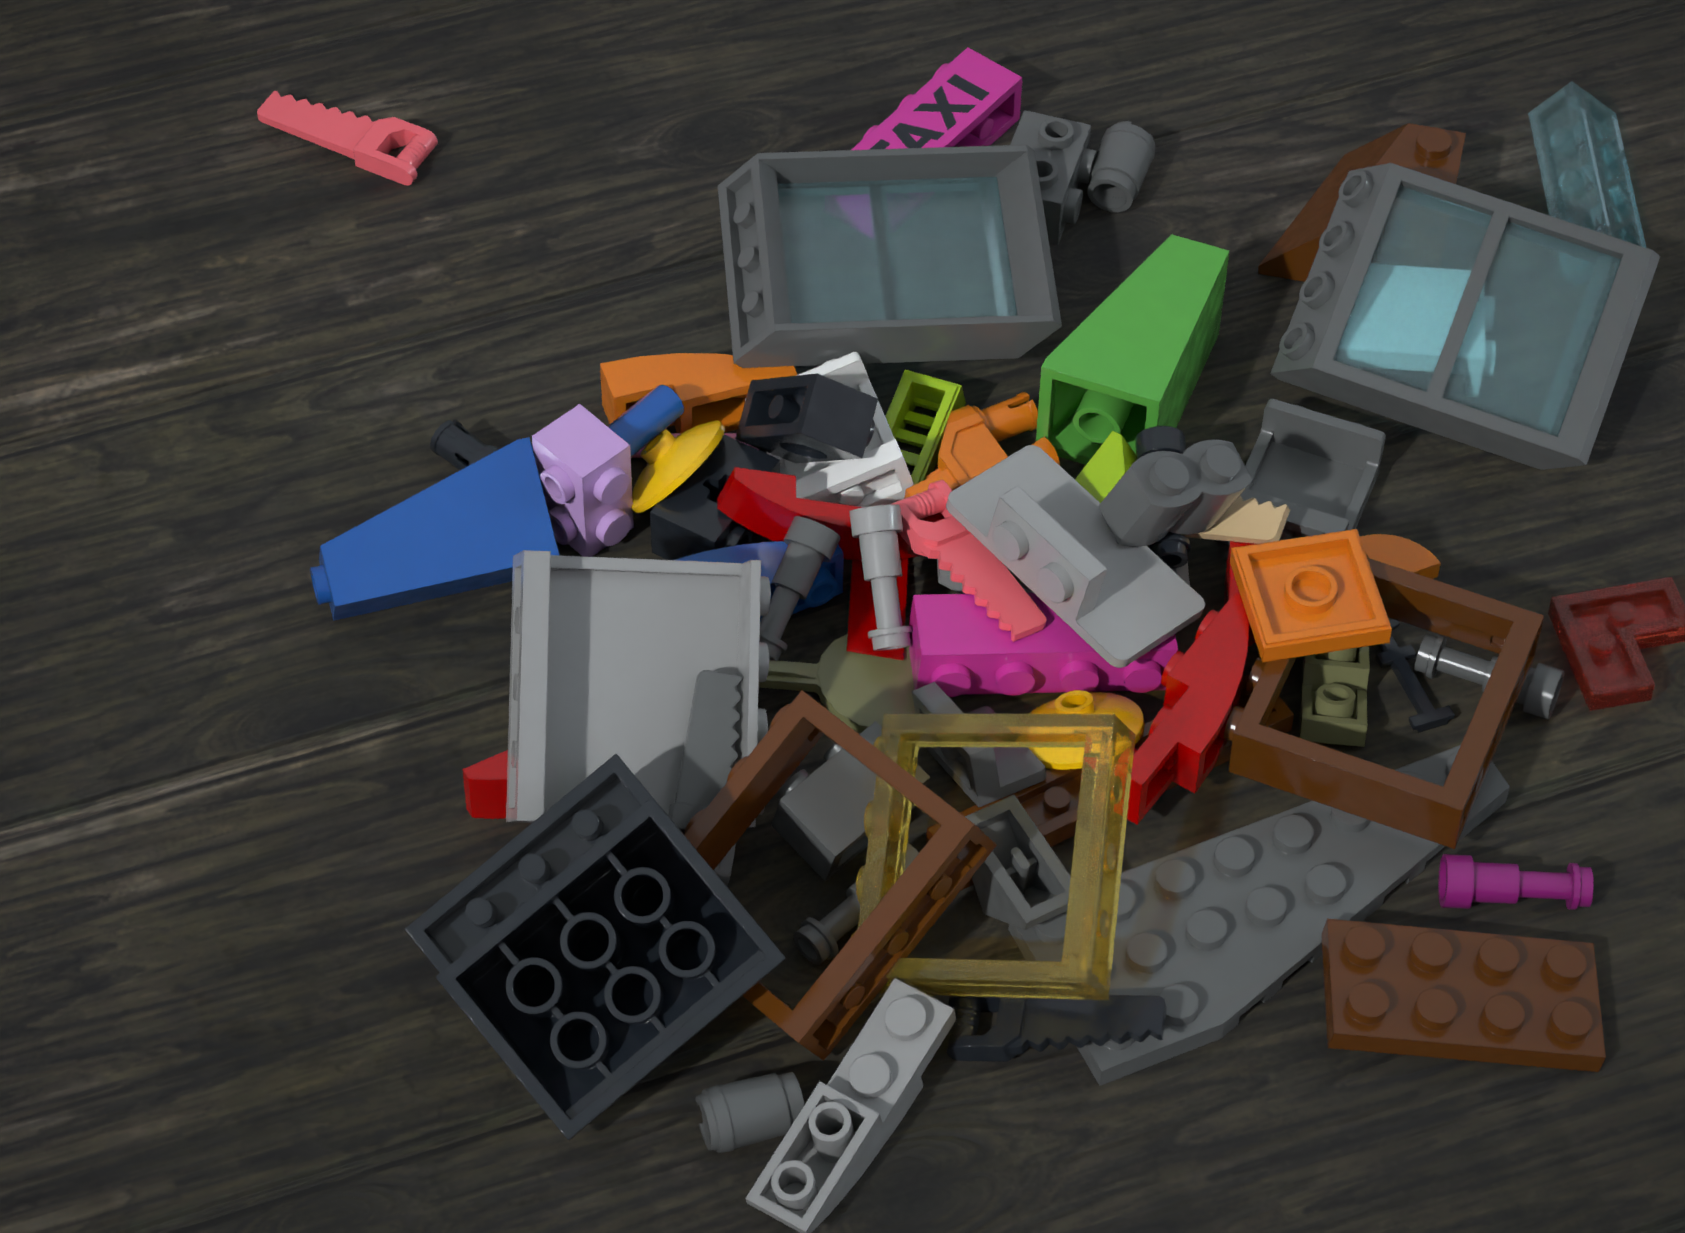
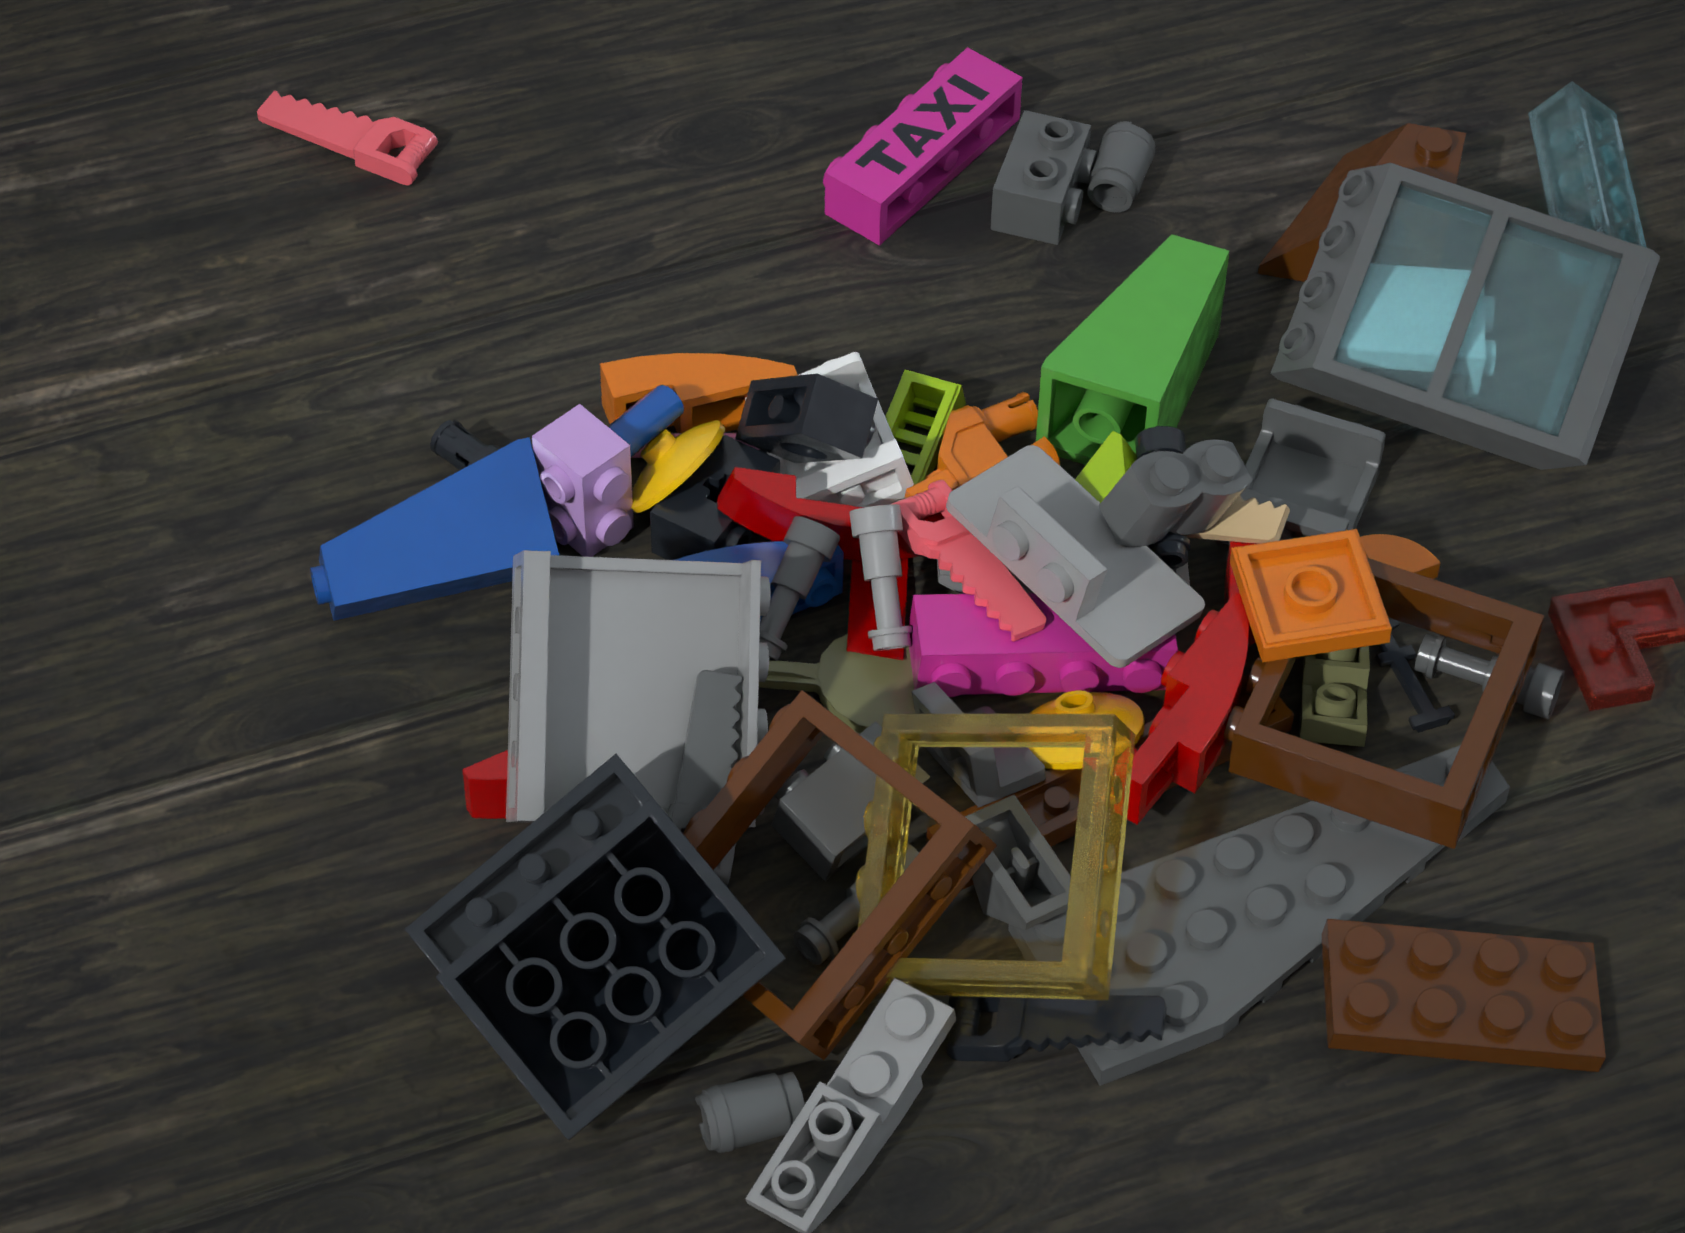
(887, 256): window -> none
(1468, 881): magenta piece -> none

